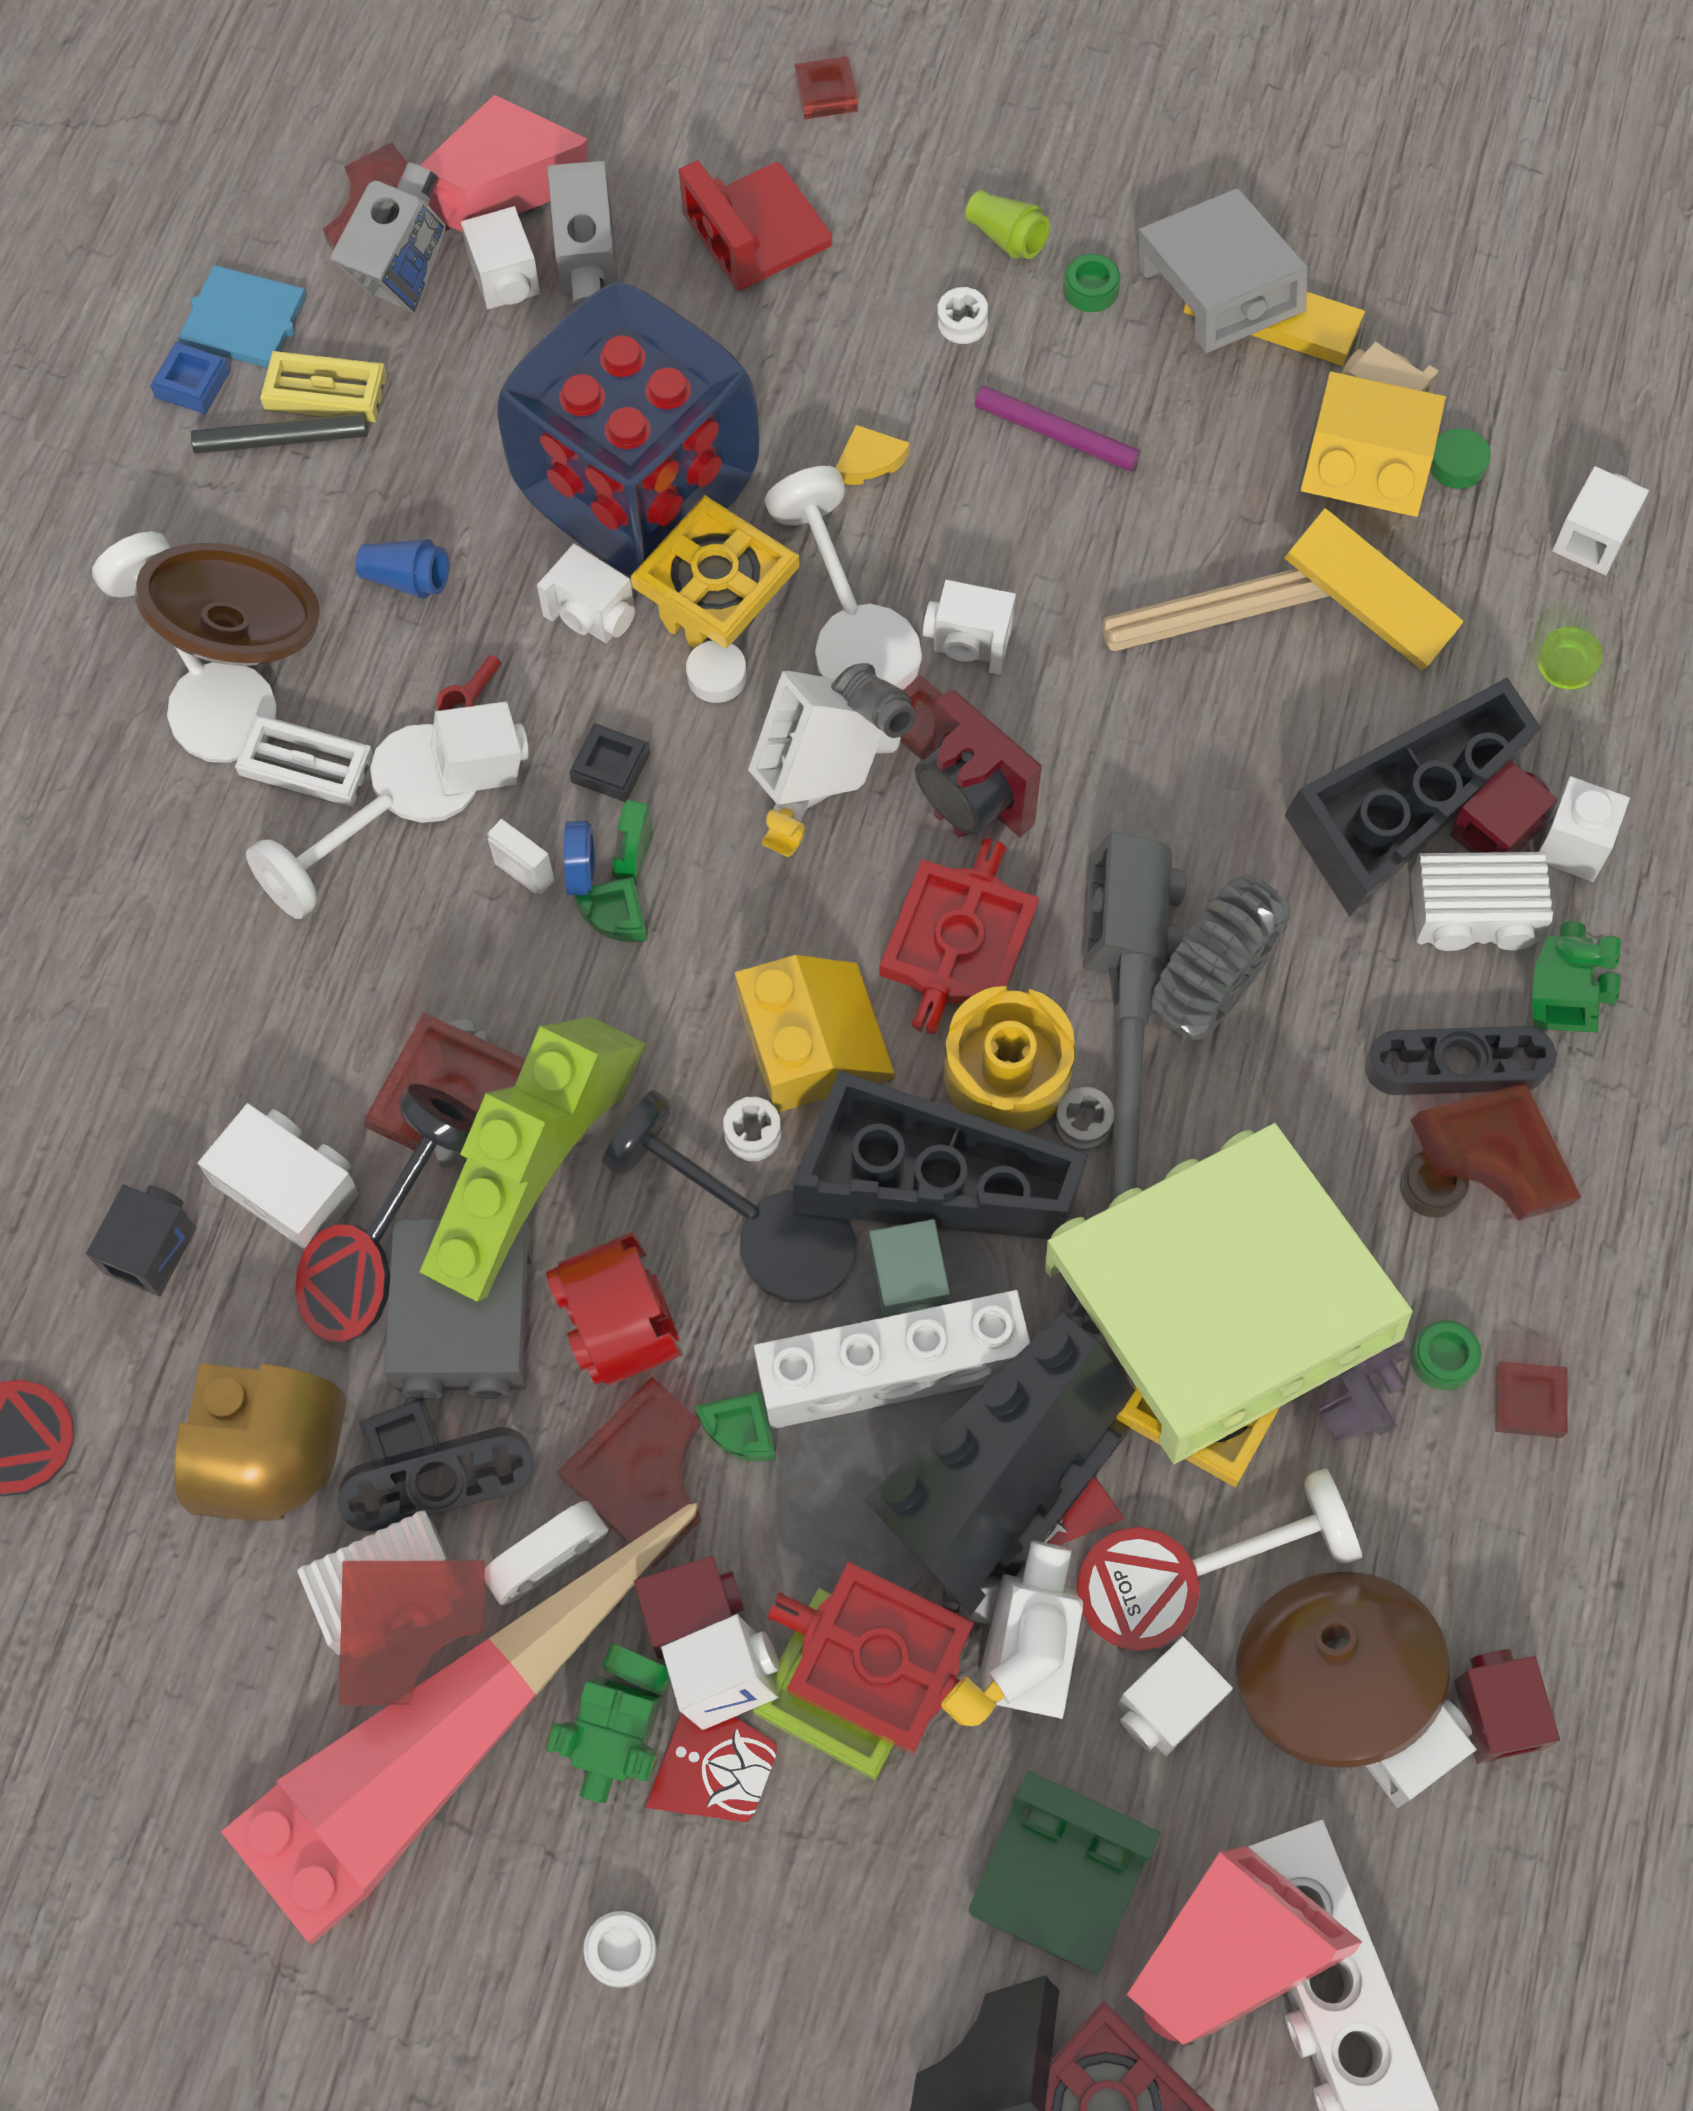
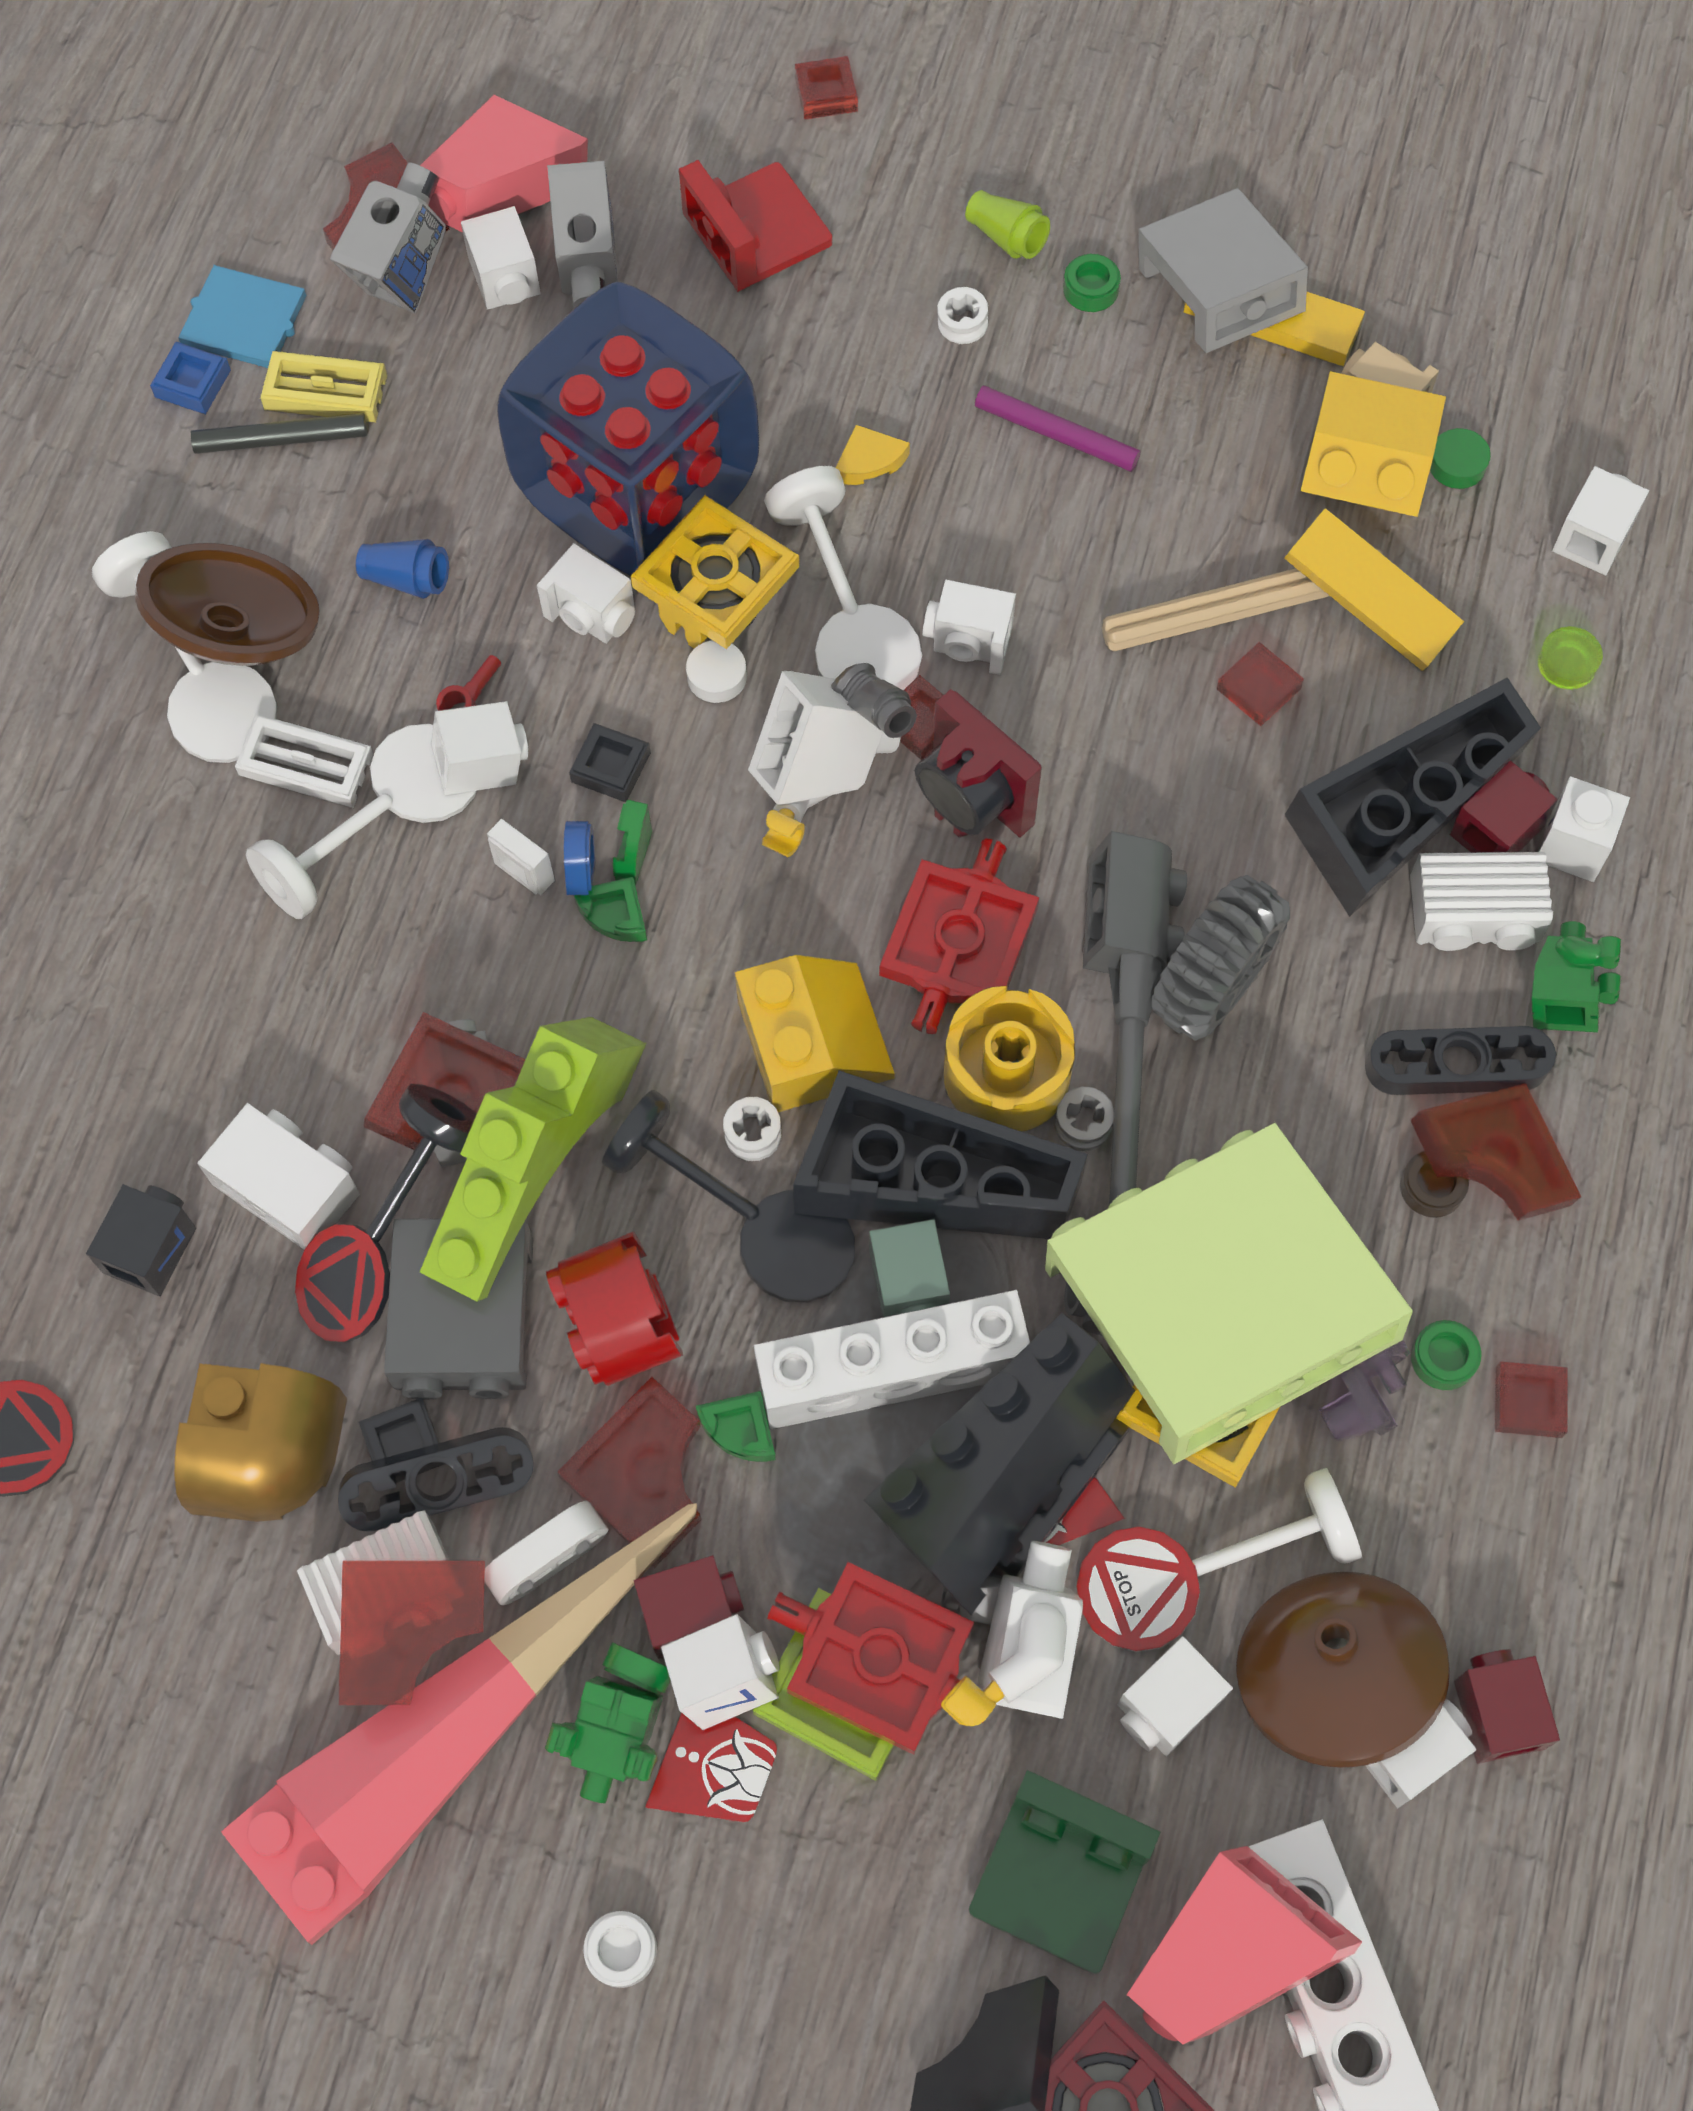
(1260, 683): none -> clear red tile

